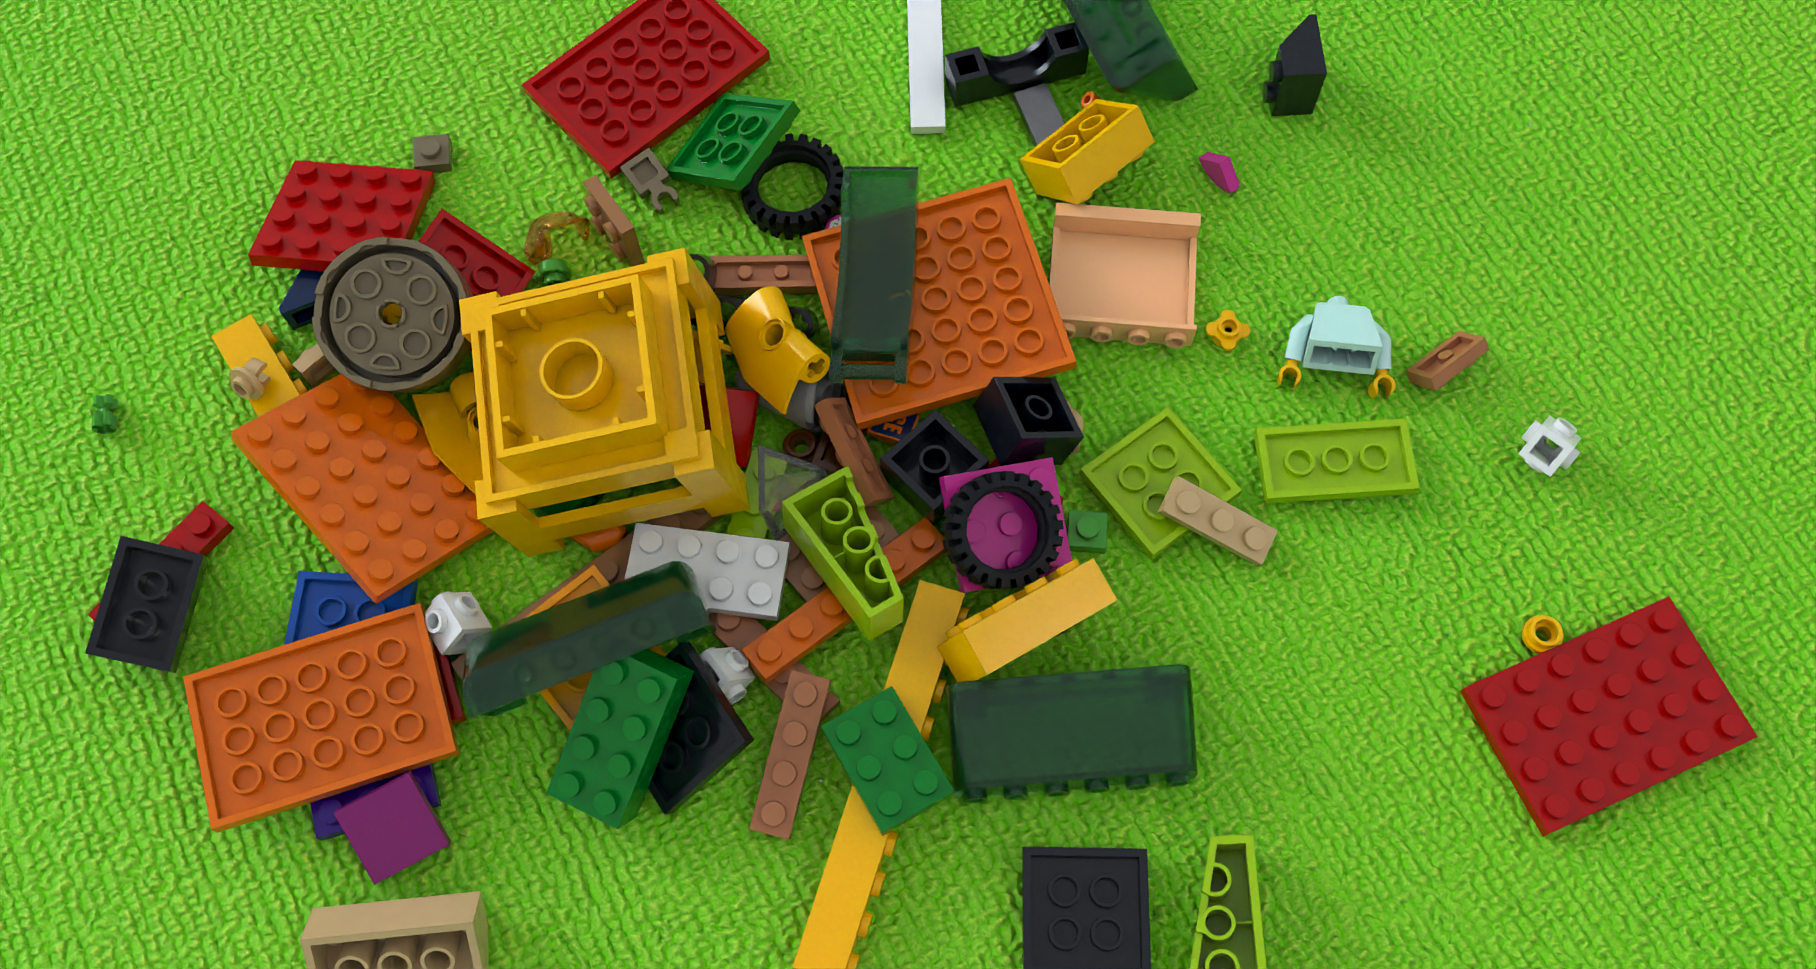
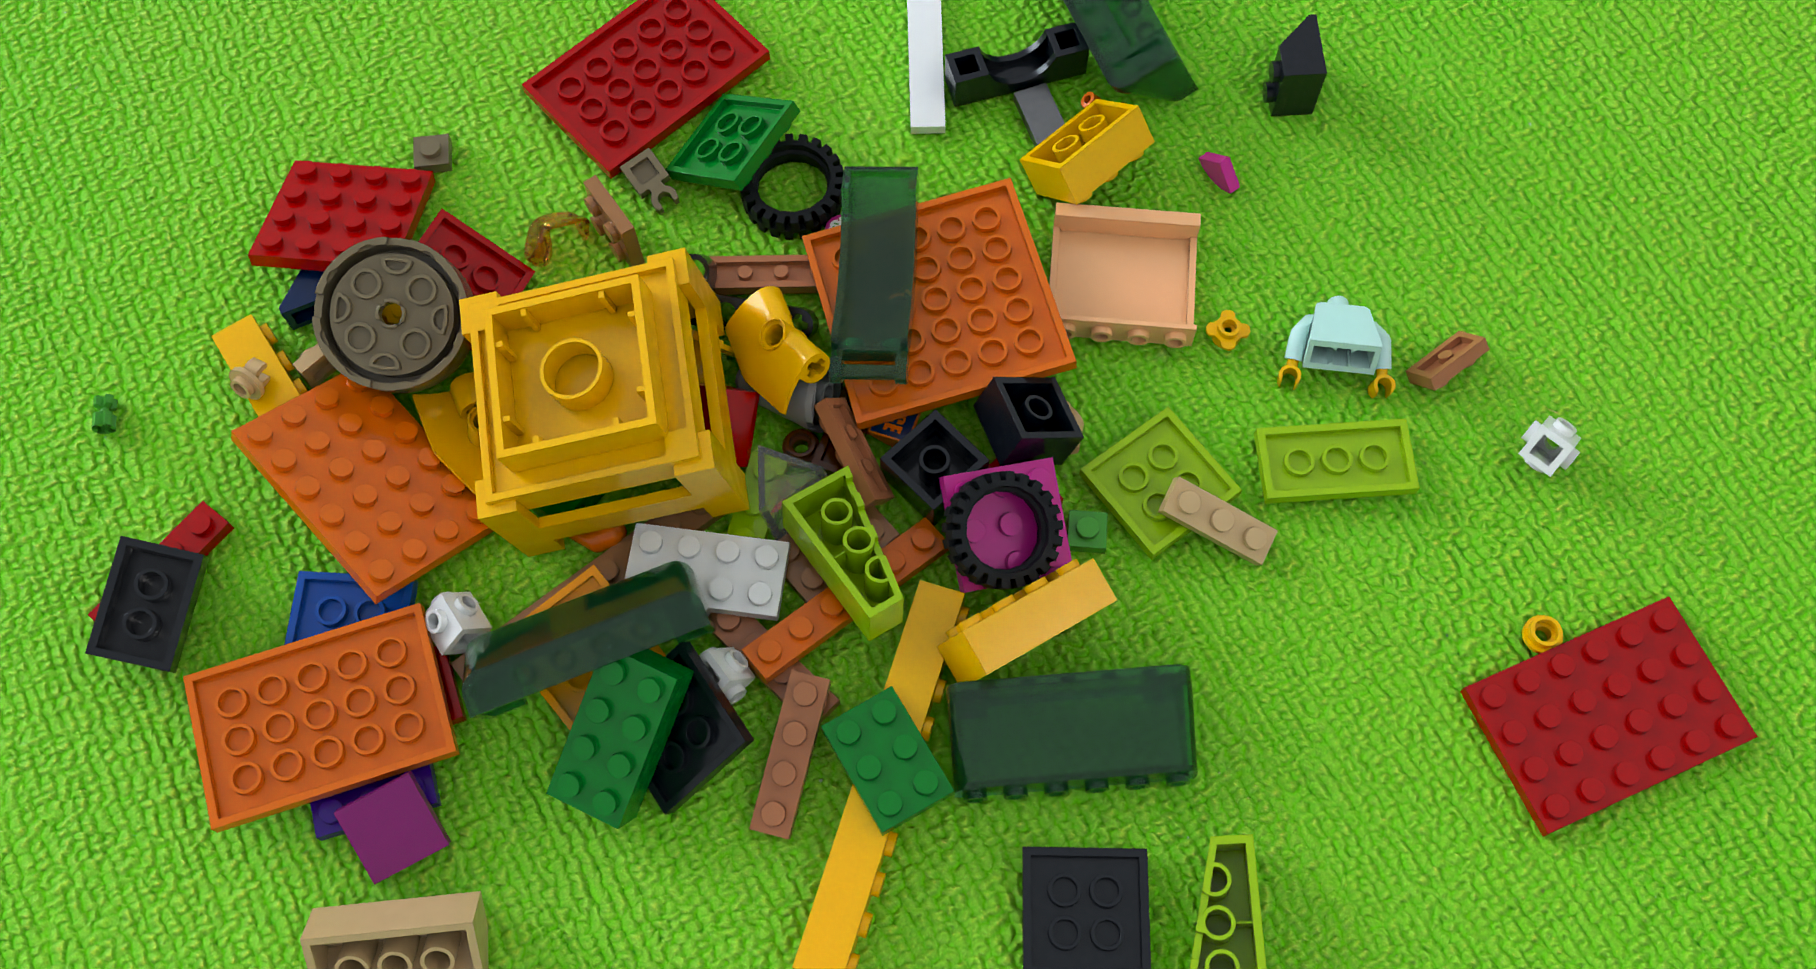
(553, 271): bright green plate -> none

